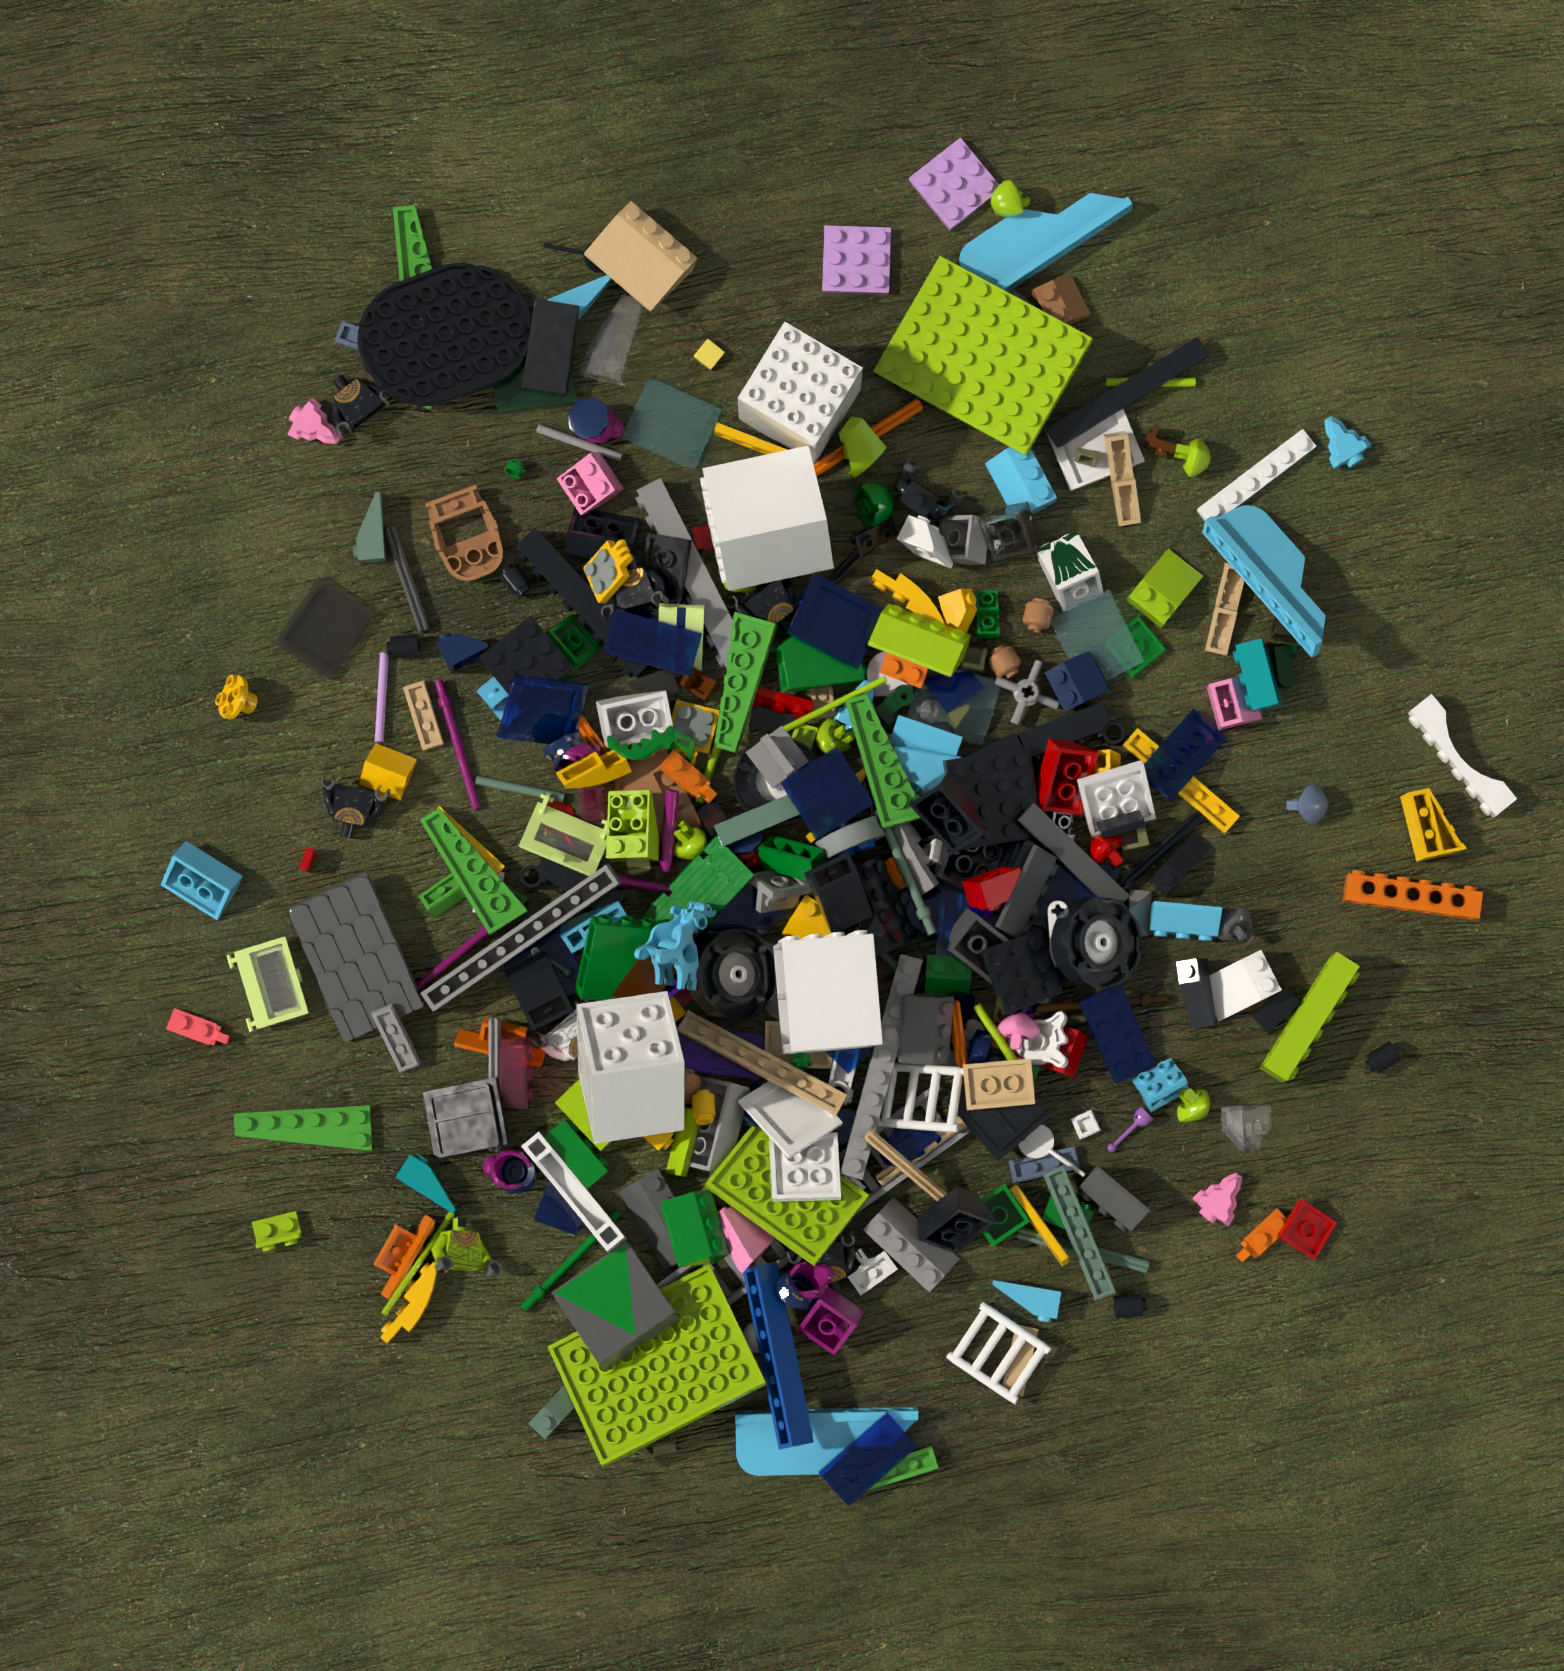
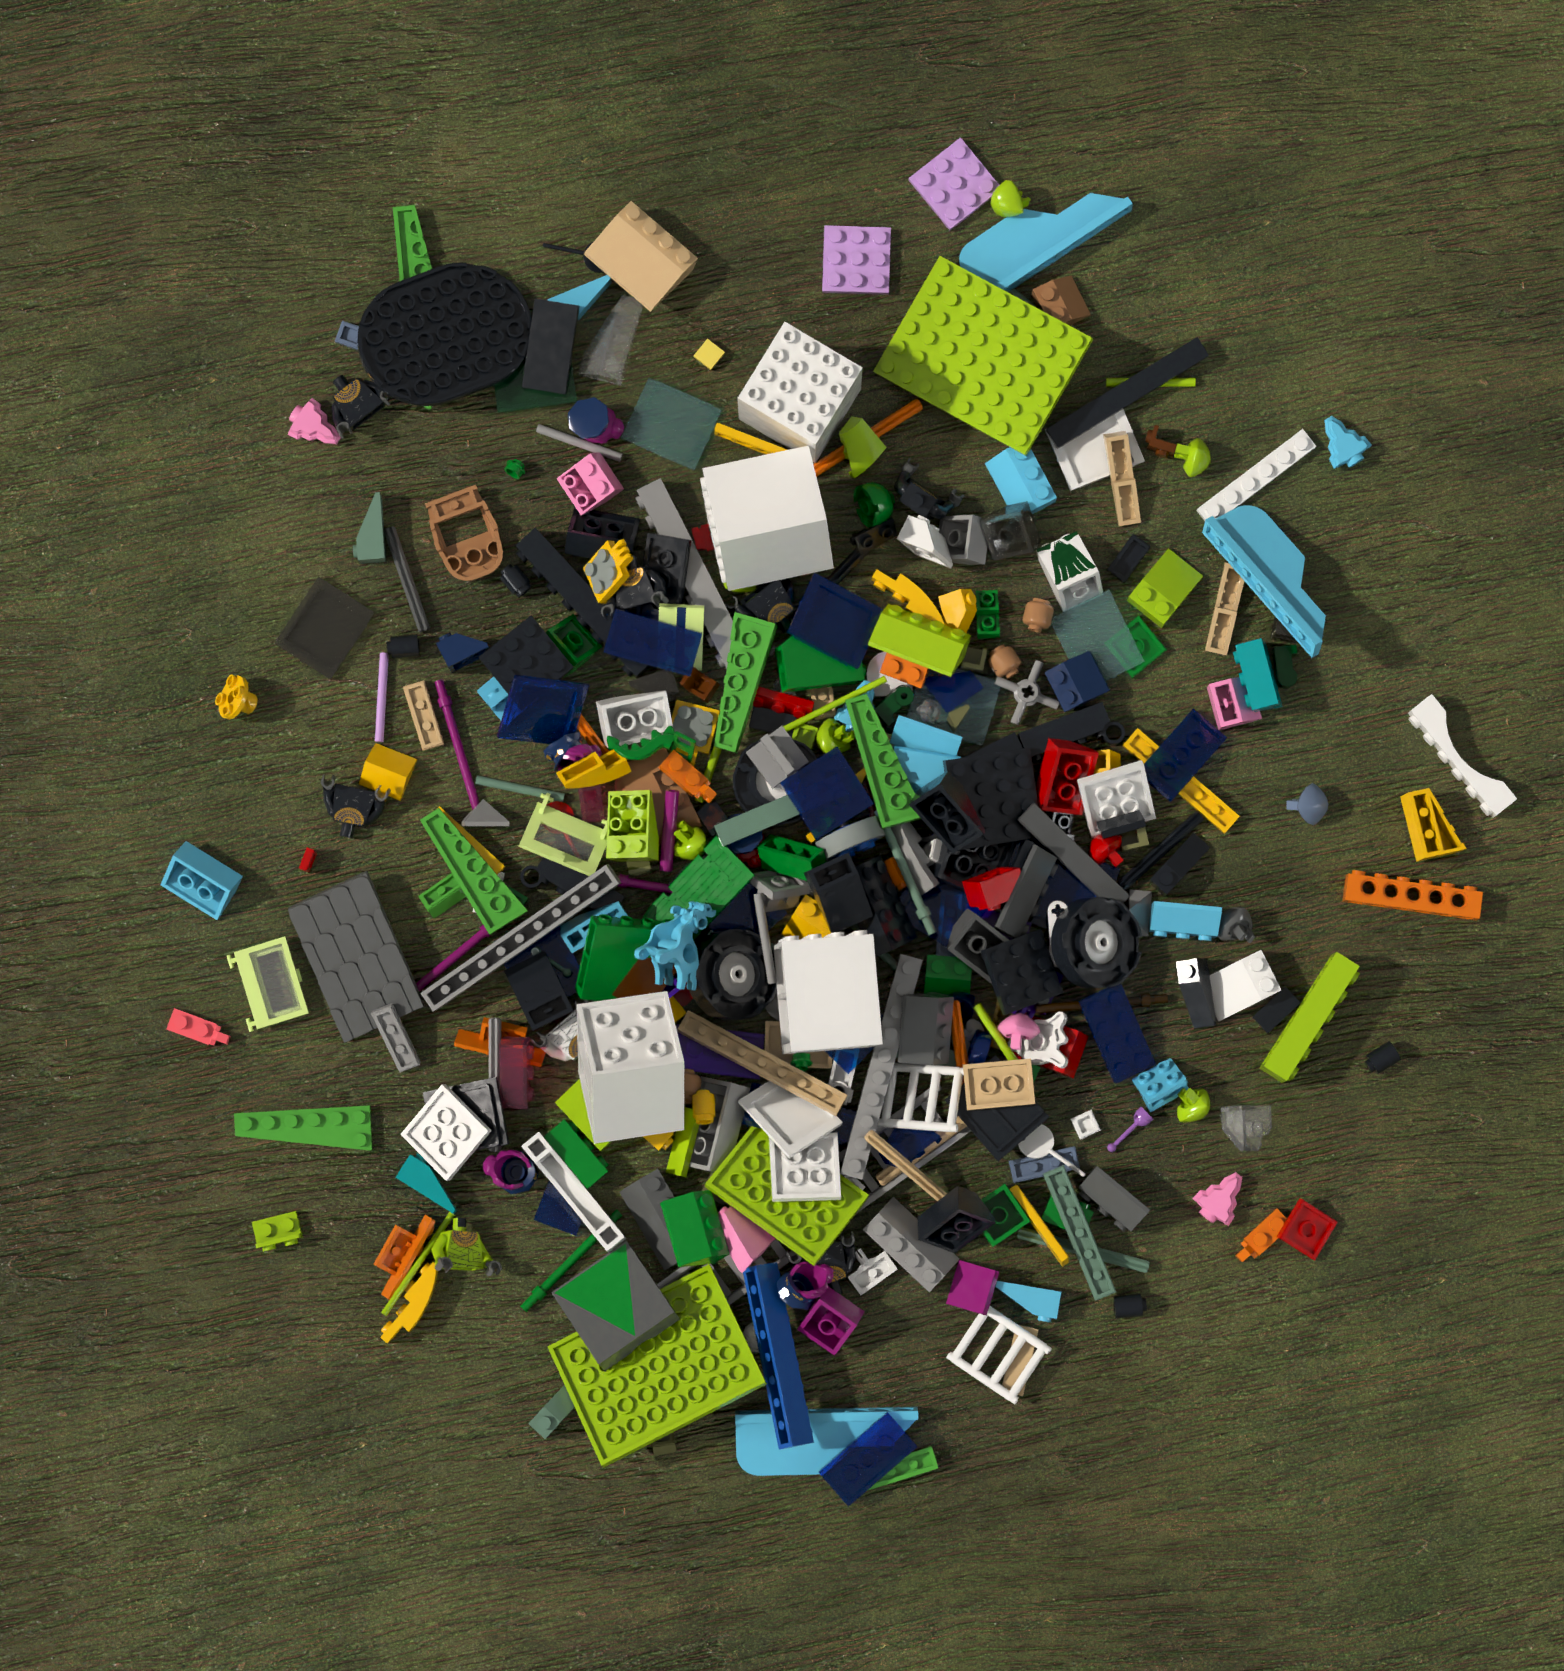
(446, 1132): none -> white plate
(484, 815): none -> light grey slope
(765, 939): none -> light grey piece
(972, 1287): none -> magenta tile
(1086, 457): olive slope -> none
(1128, 558): none -> black tile

